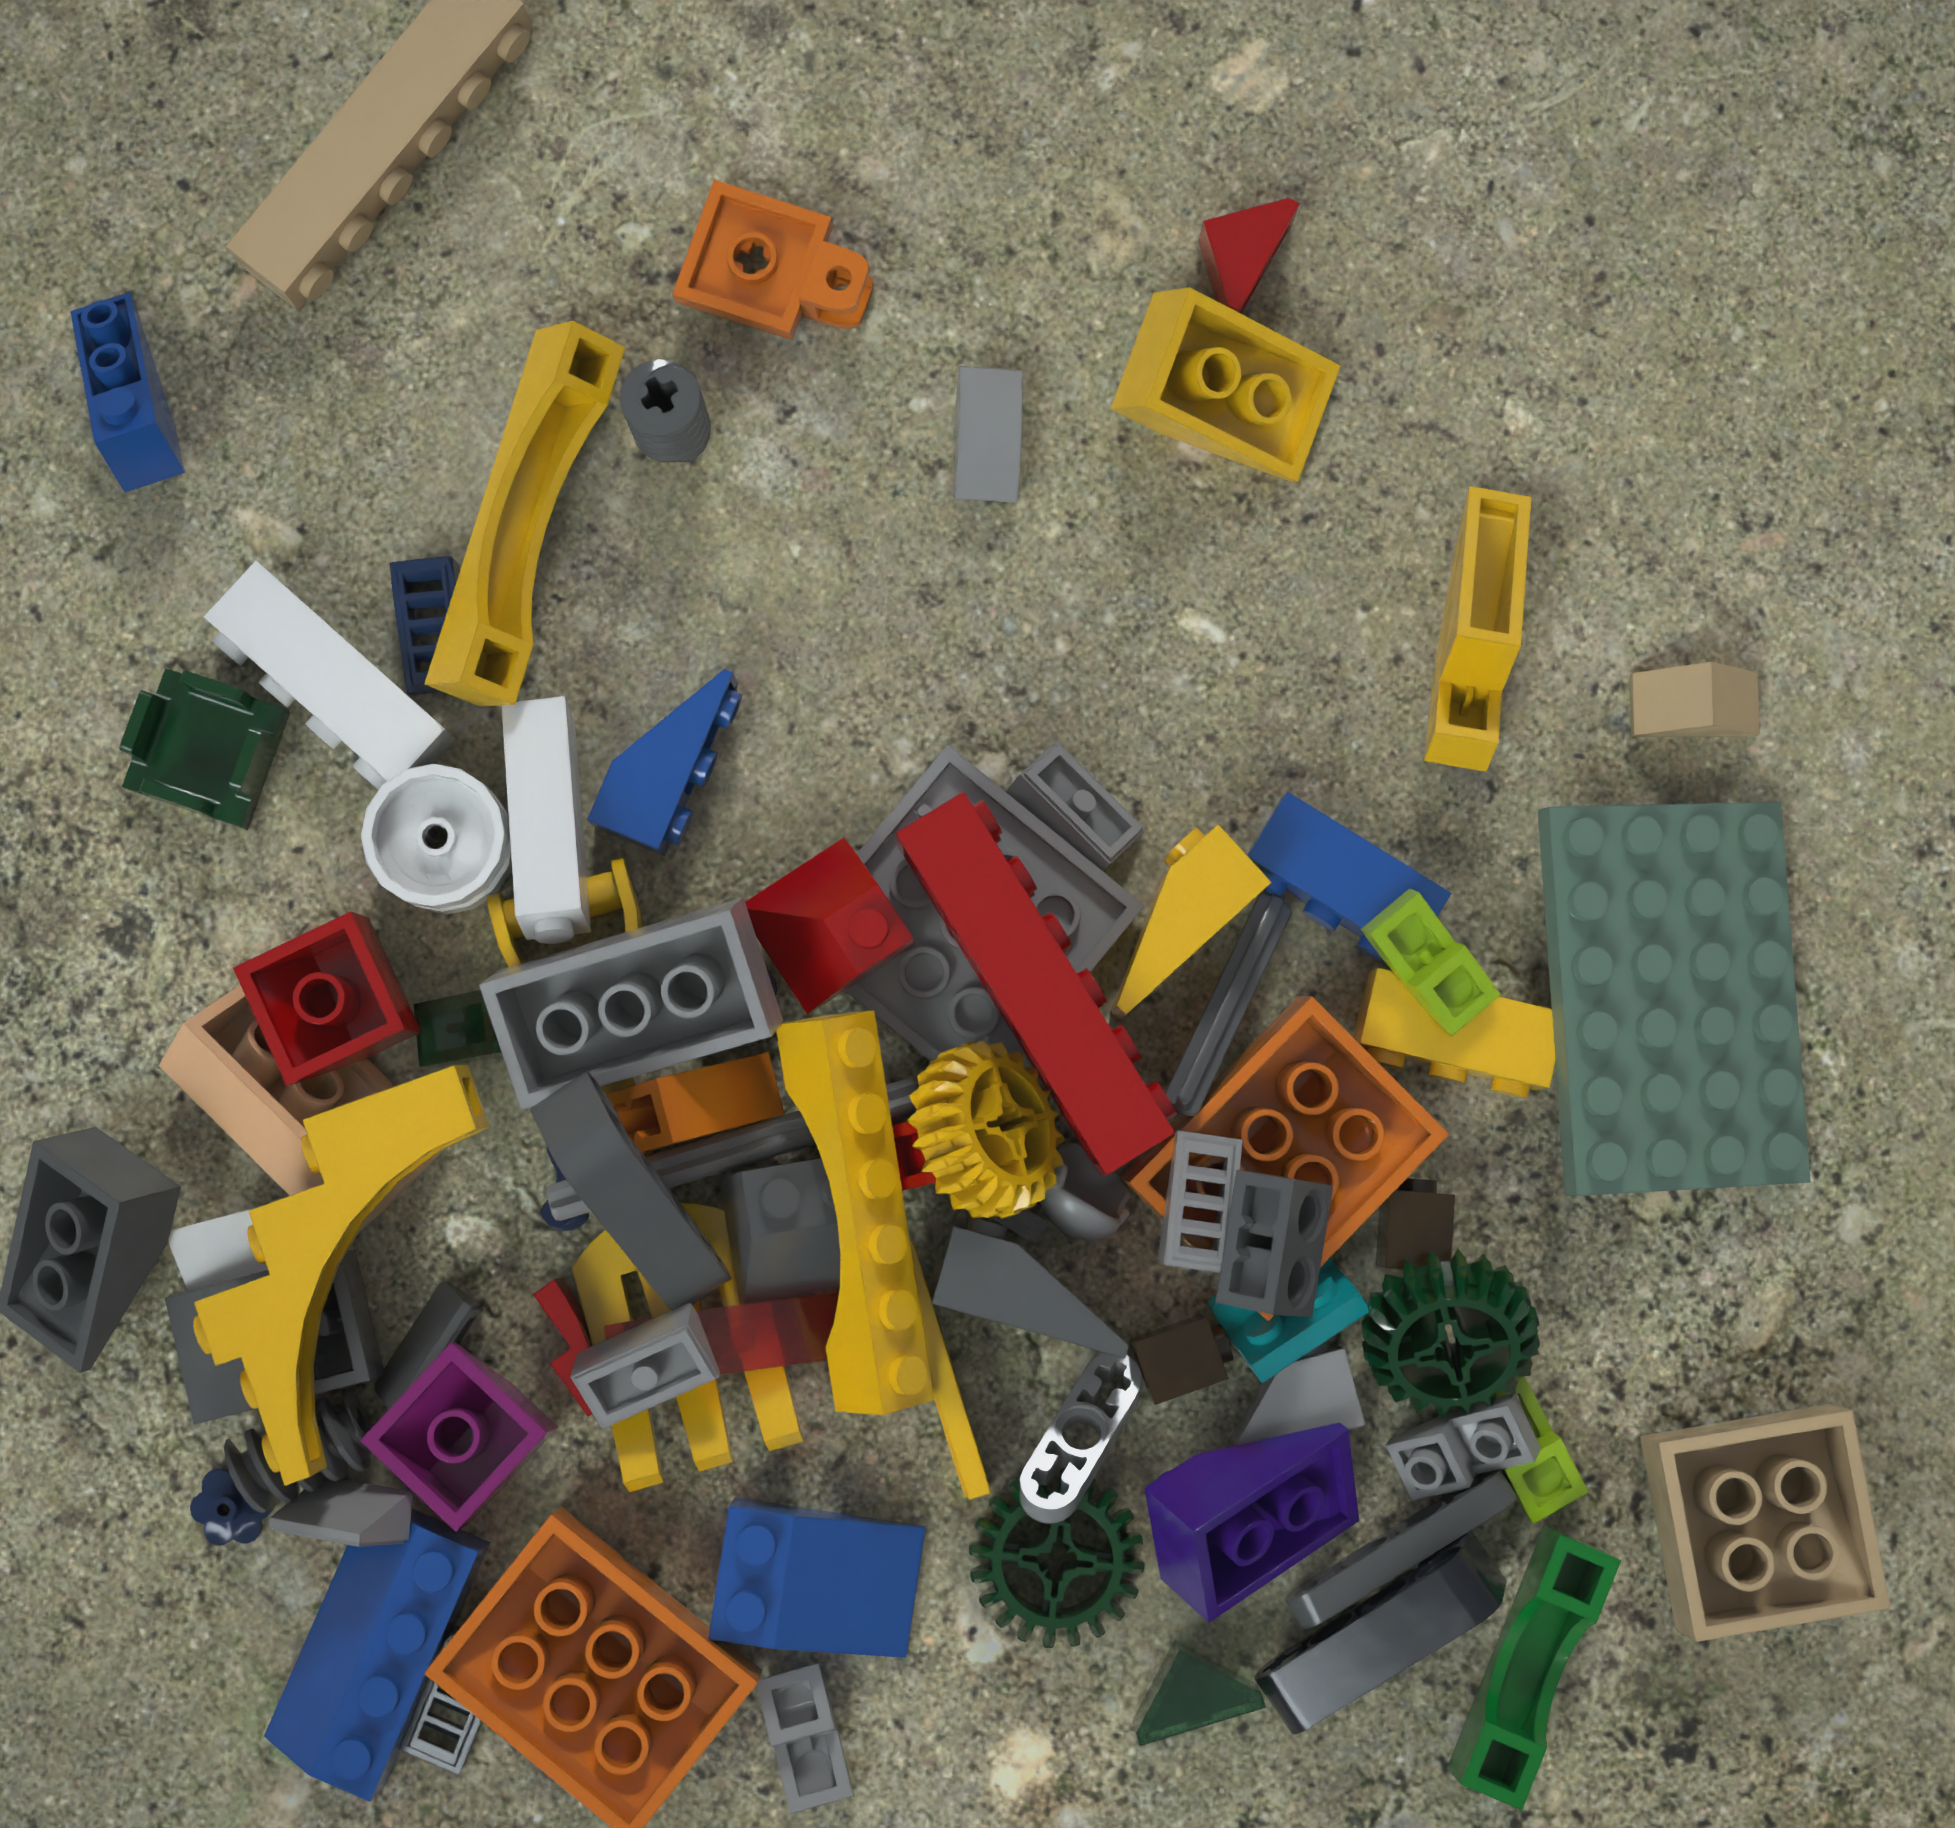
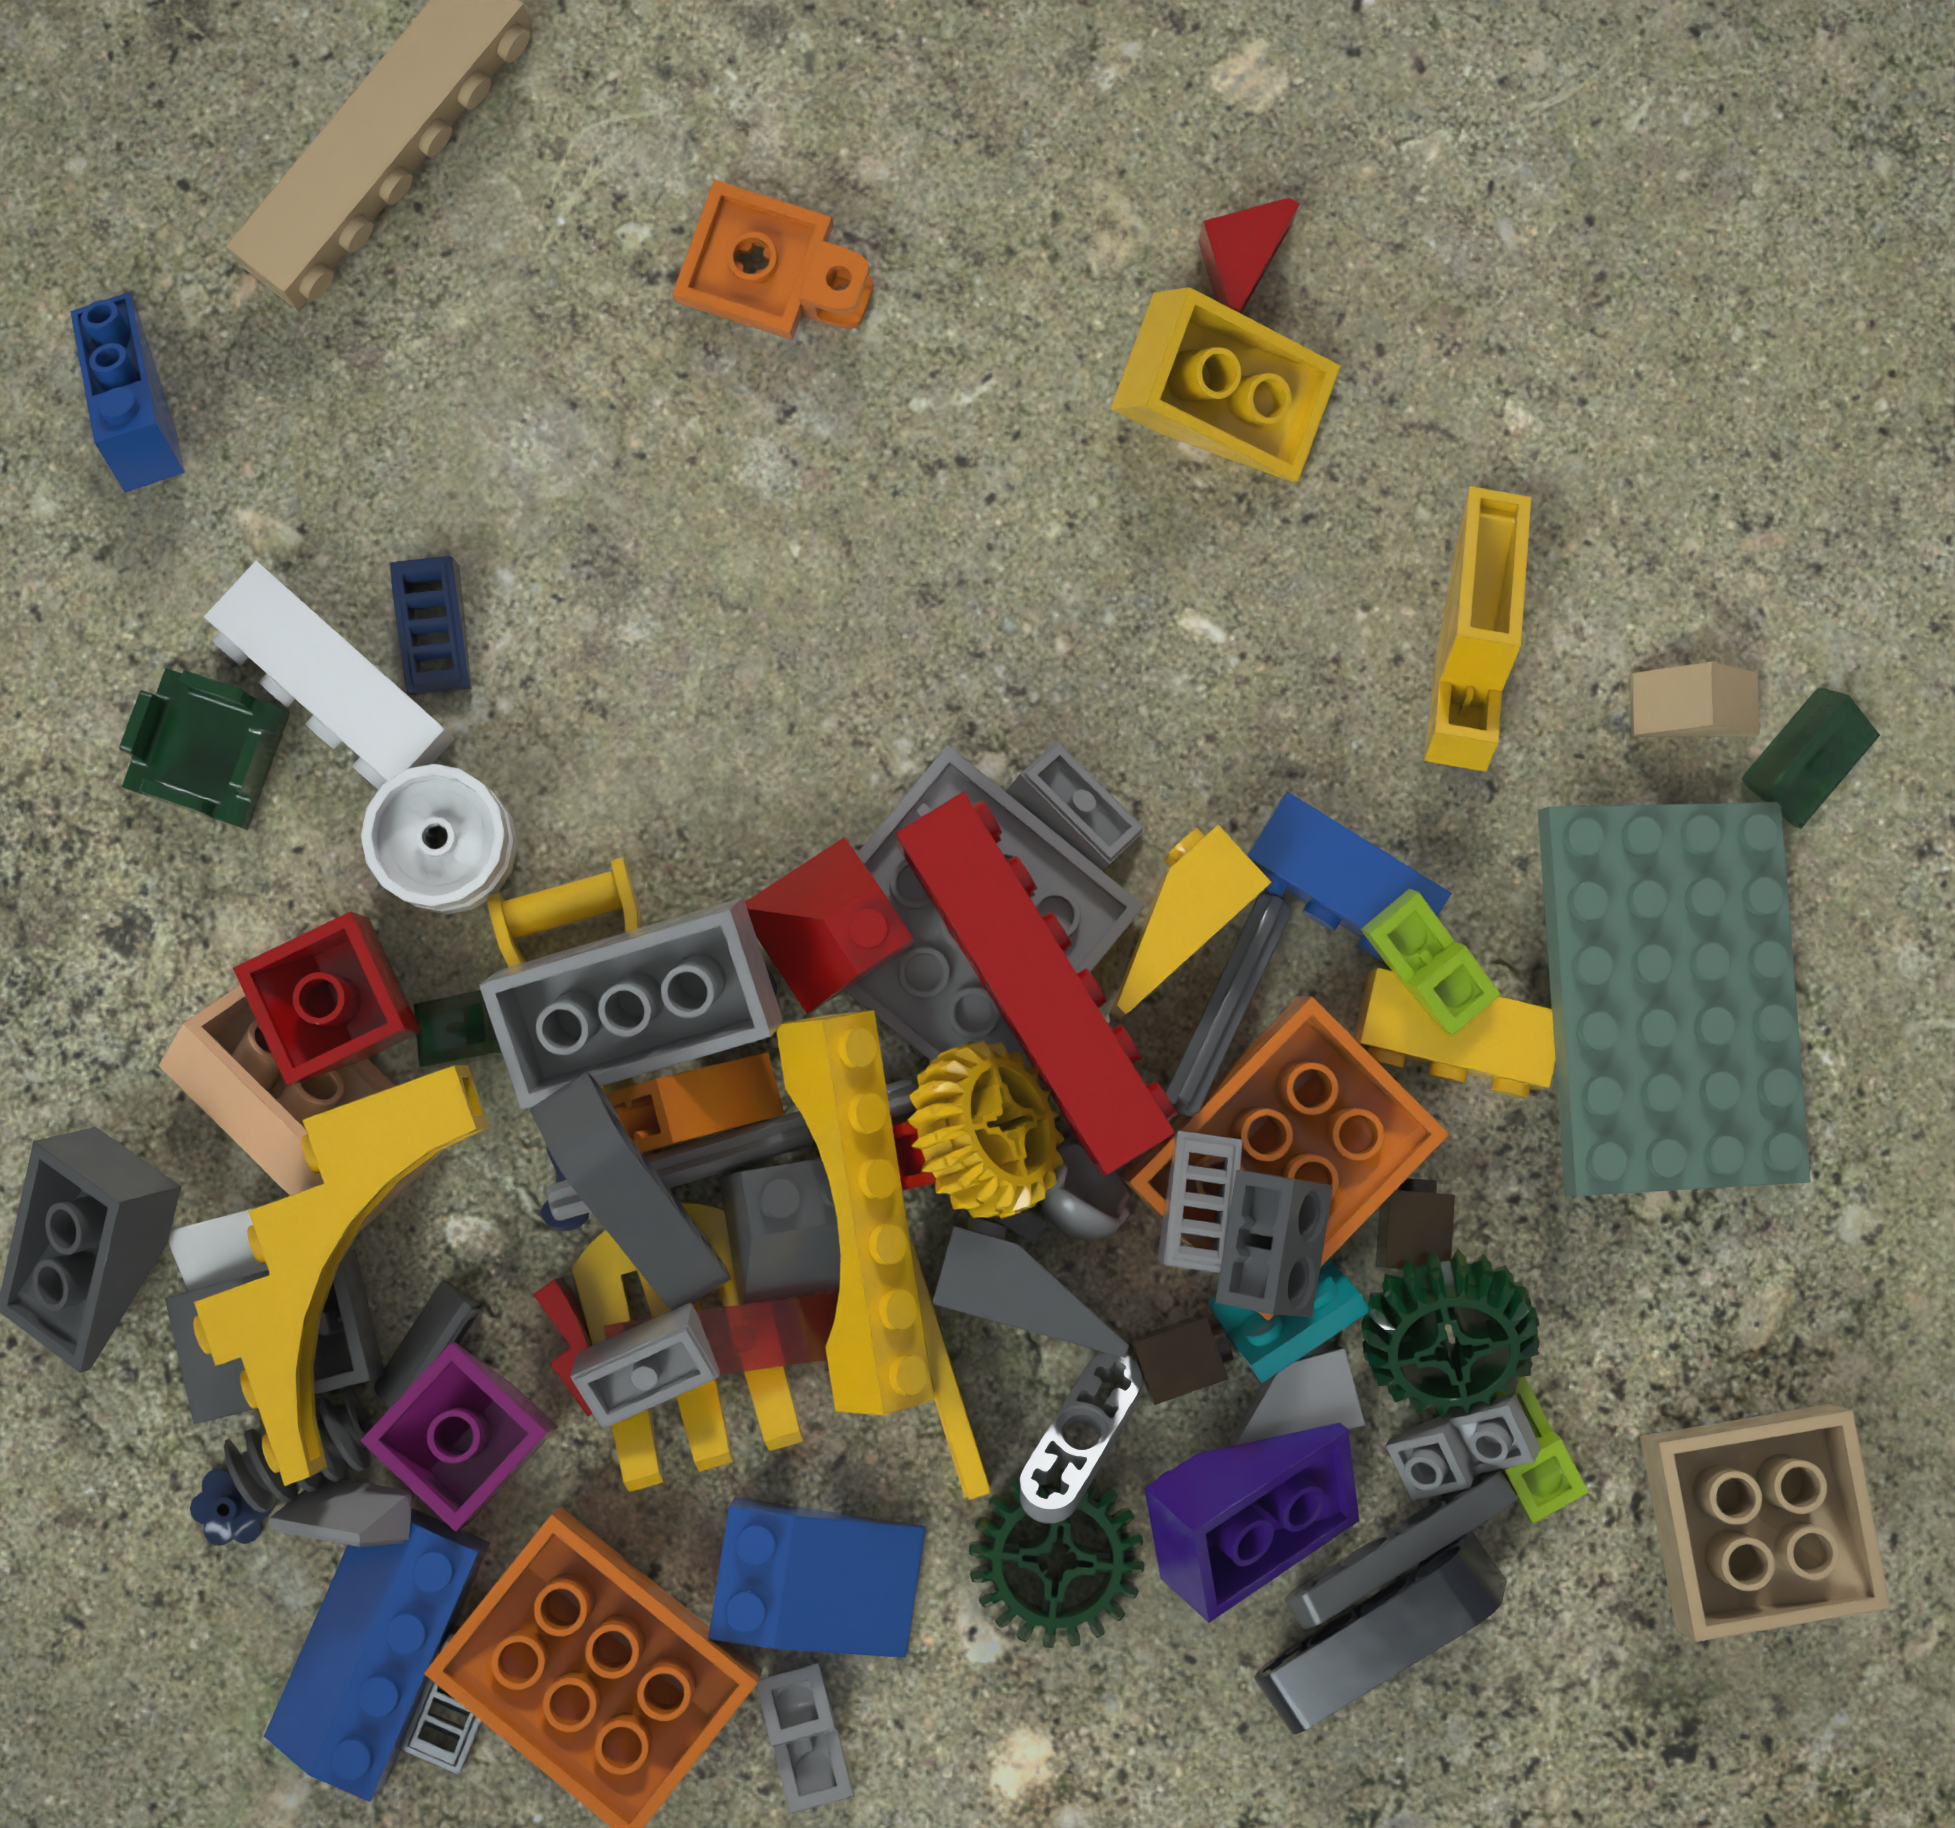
(490, 612): yellow arch -> none
(545, 820): white brick -> none
(655, 776): blue slope -> none
(660, 388): dark grey piece -> none
(987, 434): light grey slope -> none
(1192, 1694): clear green slope -> none
(1511, 1709): green arch -> none
(1811, 755): none -> clear green slope

